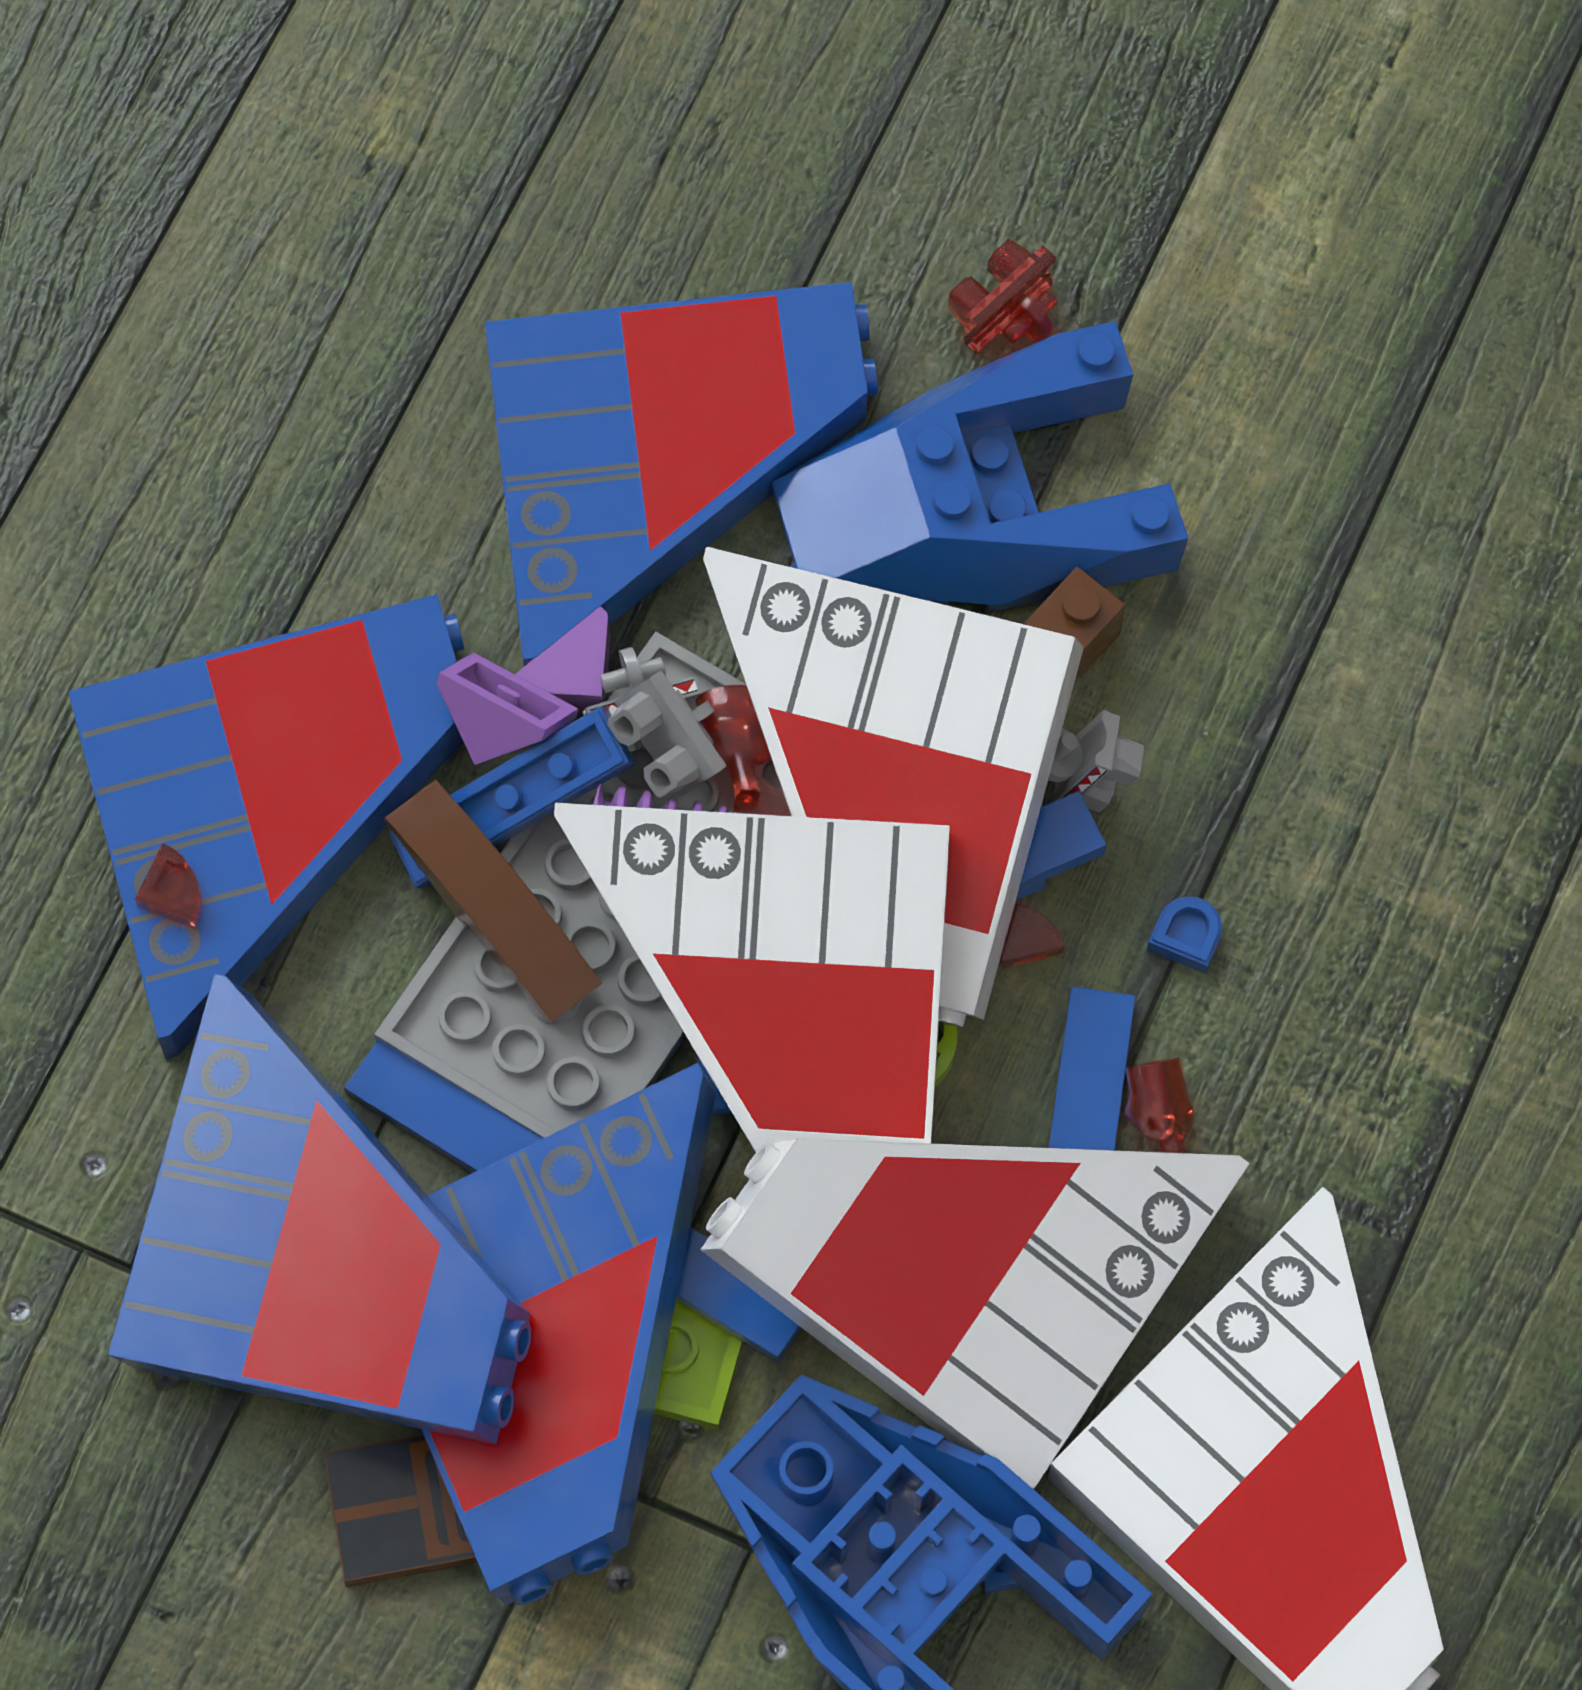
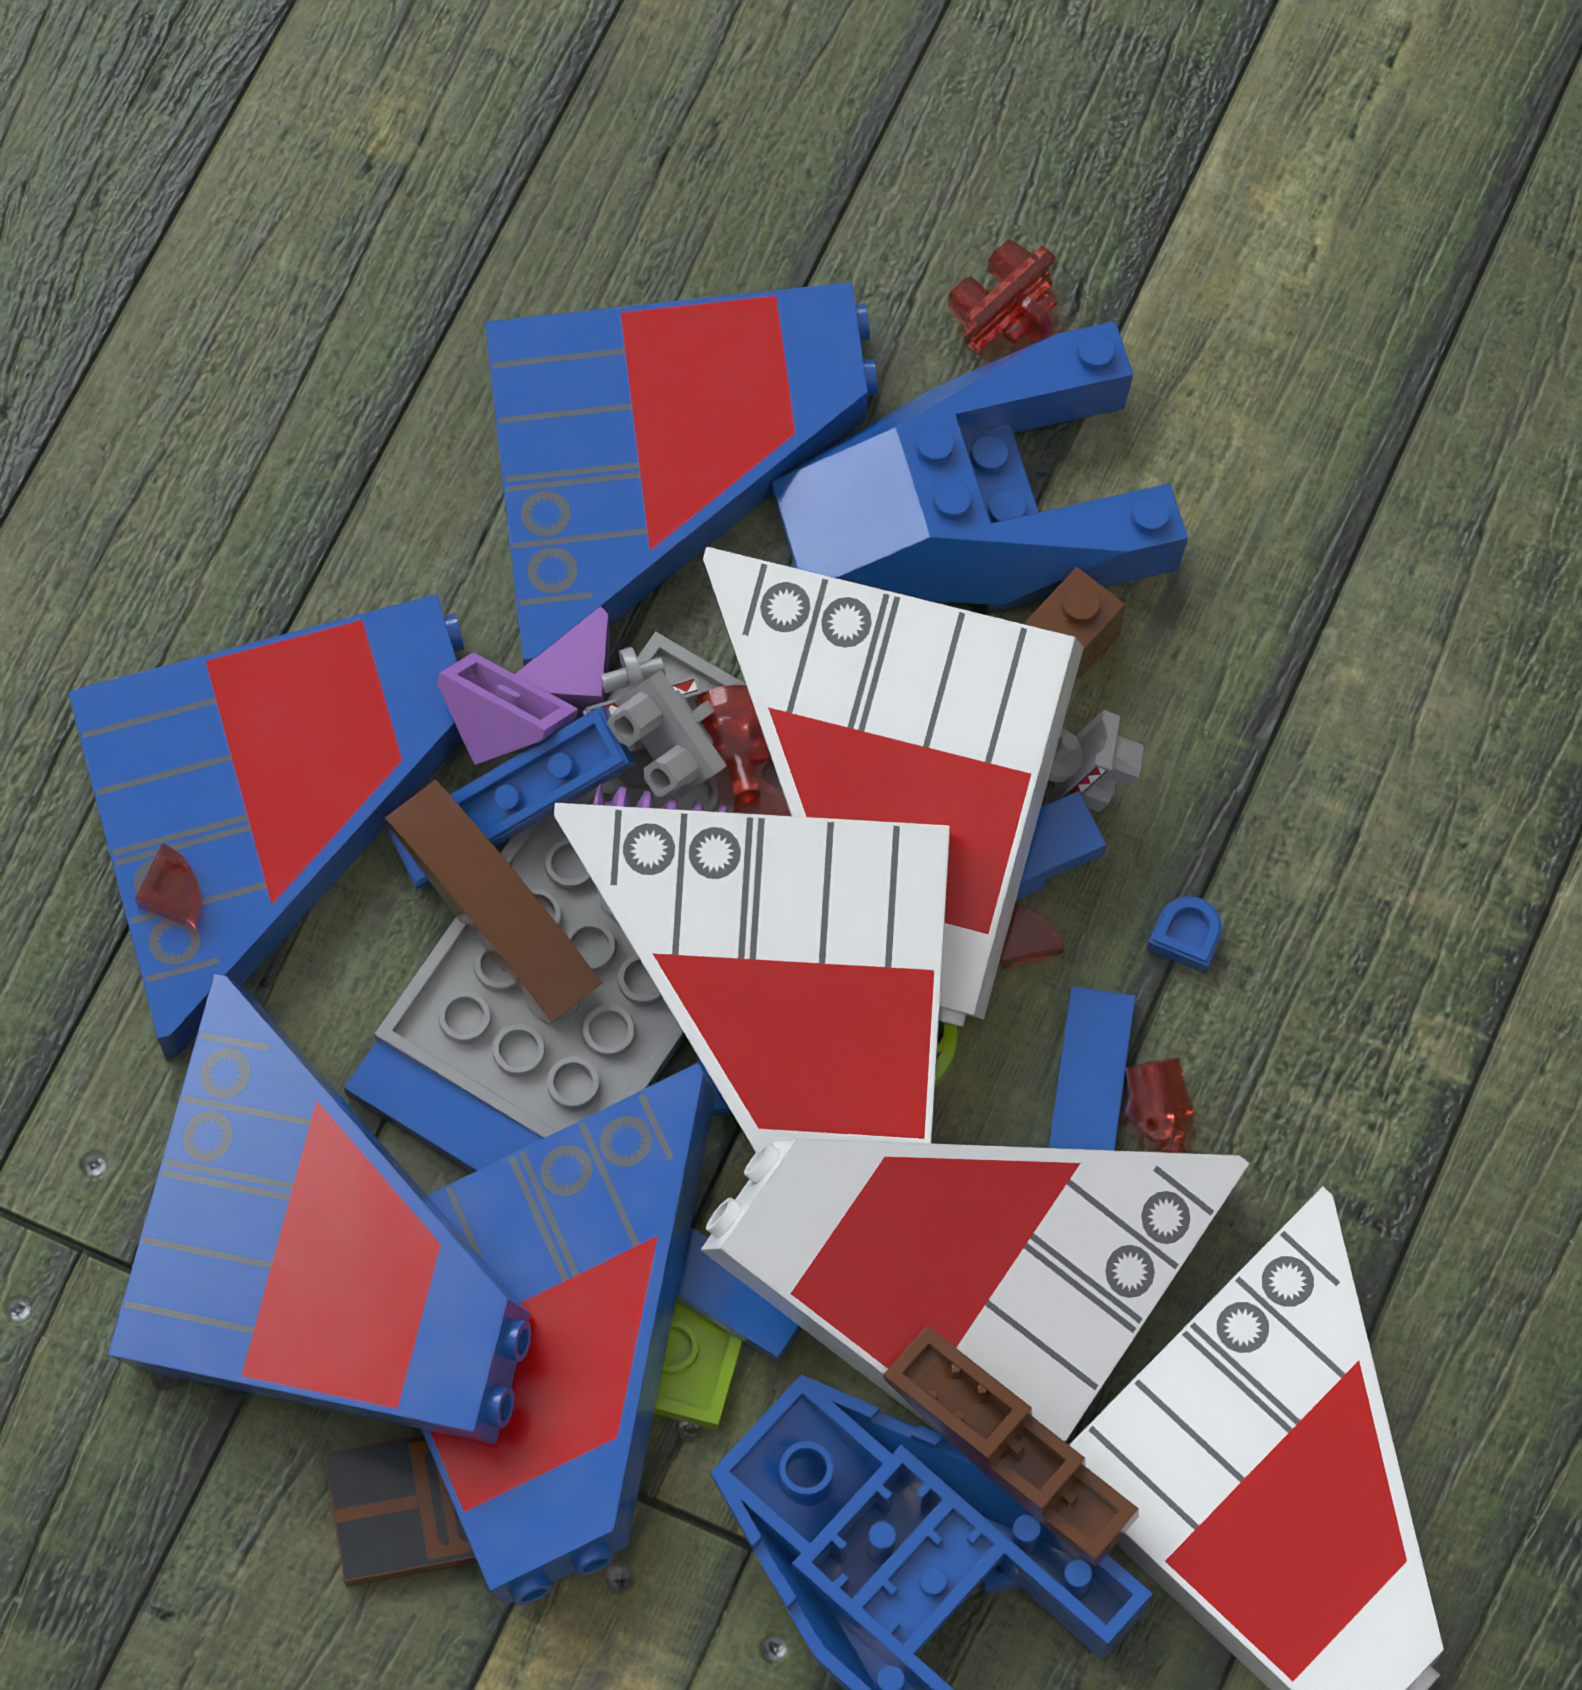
(1011, 1445): none -> reddish brown slope

